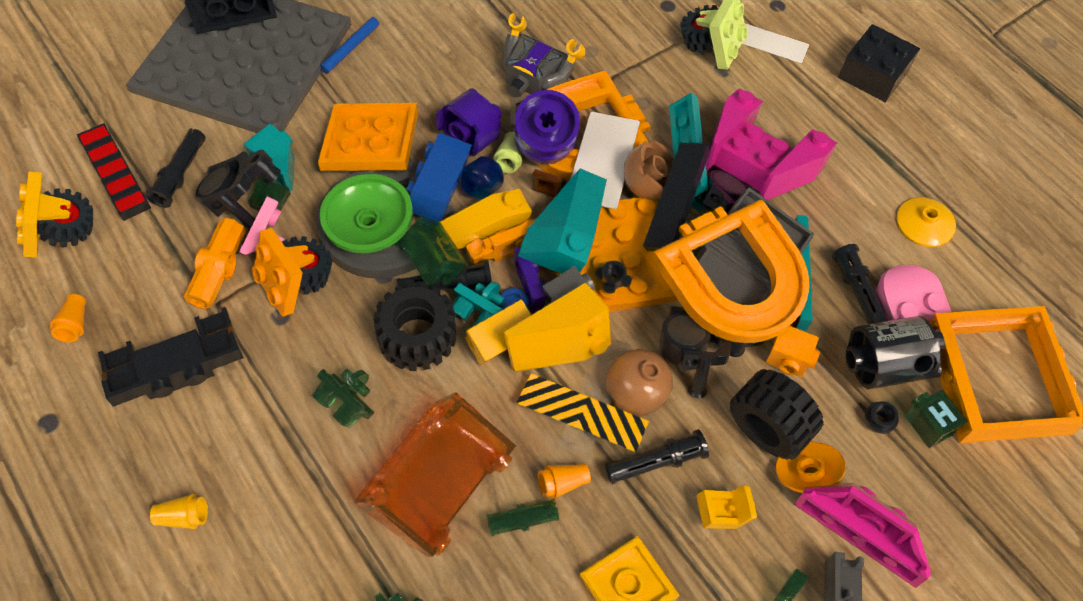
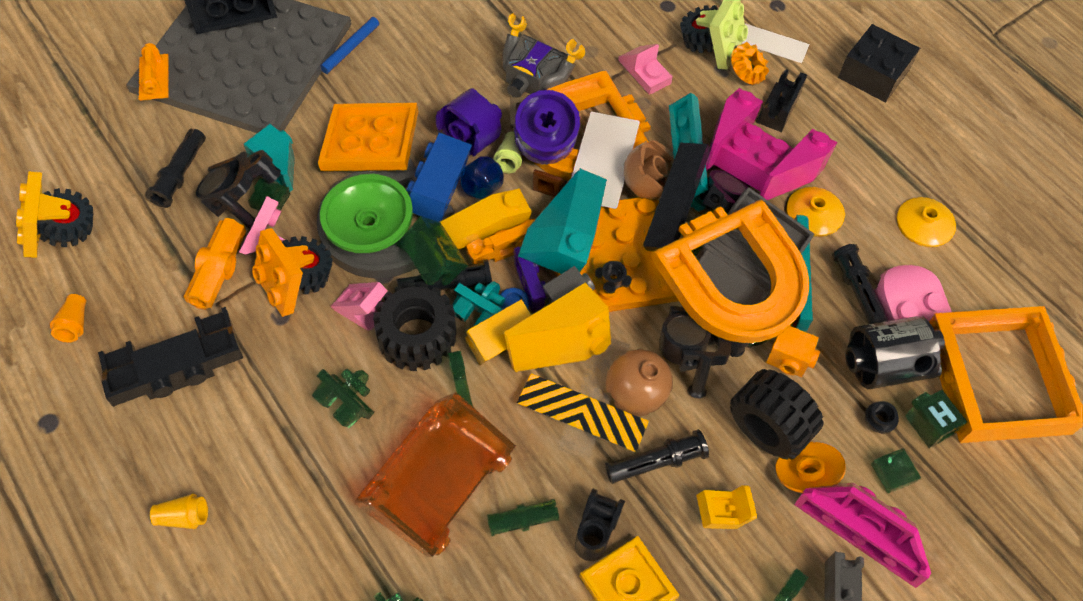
(113, 172): tile -> none
(153, 73): none -> light orange hinge
(359, 303): none -> bright pink slope
(459, 375): none -> clear green bar
(561, 479): light orange cone -> none
(598, 519): none -> black piece
(645, 68): none -> bright pink slope
(743, 67): none -> light orange gear
(781, 101): none -> black hinge
(823, 219): none -> yellow dish
(896, 470): none -> clear green tile

